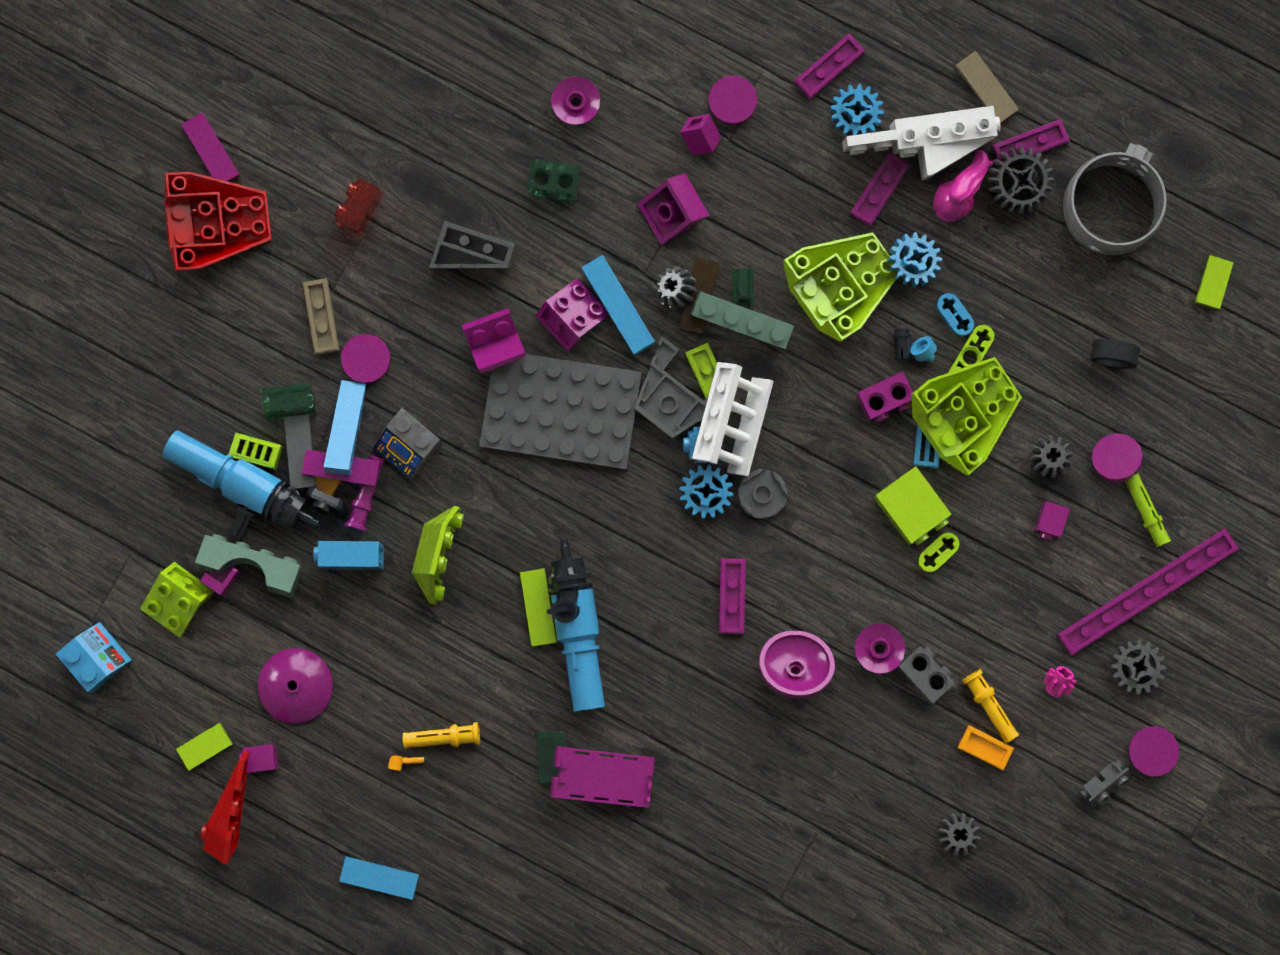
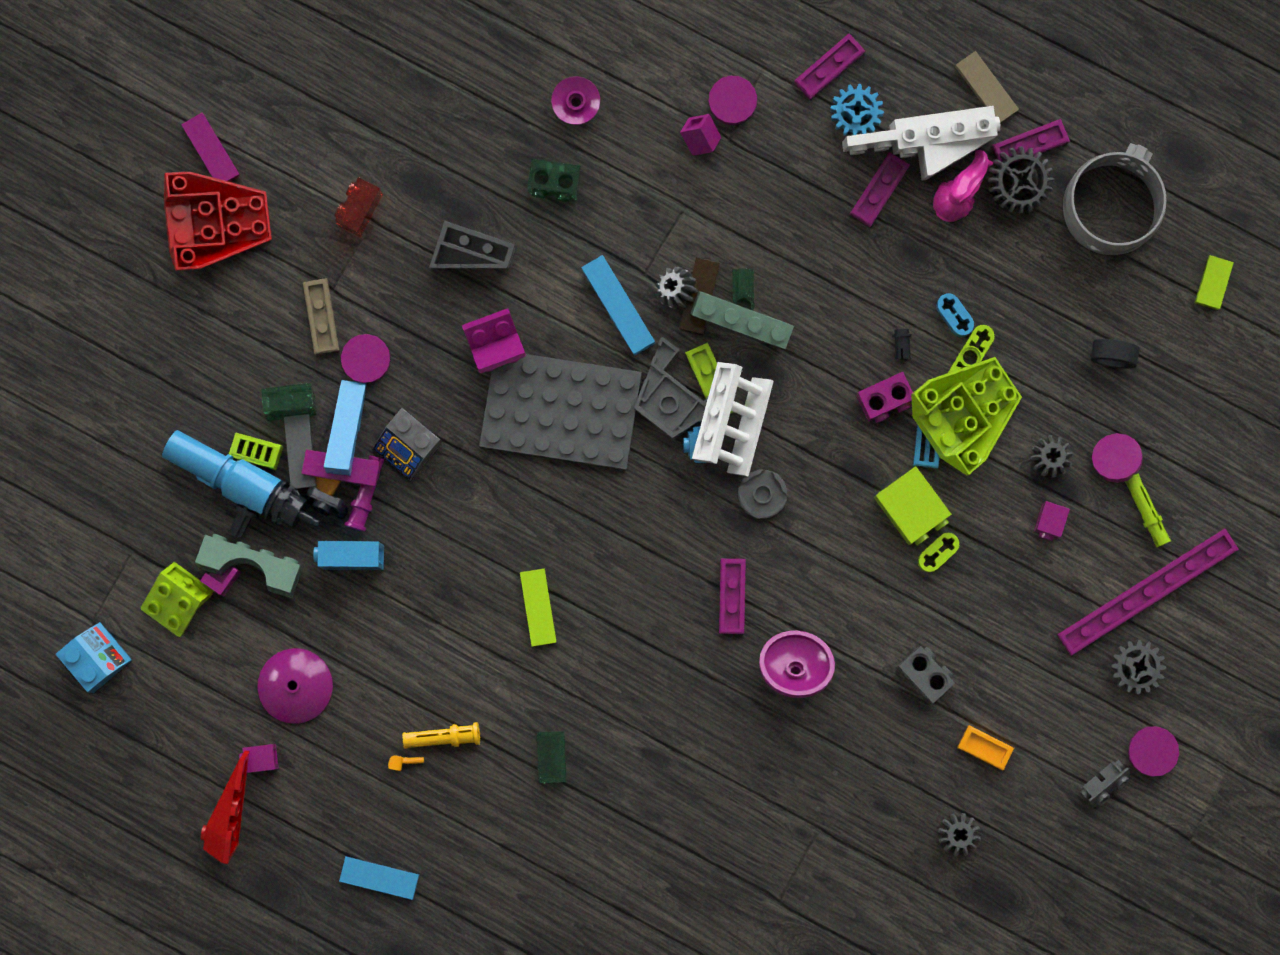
(204, 746): lime tile -> none
(431, 550): lime wedge -> none
(571, 314): magenta bracket -> none
(576, 628): dark azure piece -> none
(602, 777): magenta piece -> none
(673, 208): magenta slope -> none
(718, 493): dark azure gear -> none
(840, 282): lime wedge -> none
(887, 637): magenta dish -> none
(914, 270): dark azure gear -> none
(923, 349): dark azure tile -> none
(984, 696): yellow pin -> none
(1059, 681): dark pink gear -> none

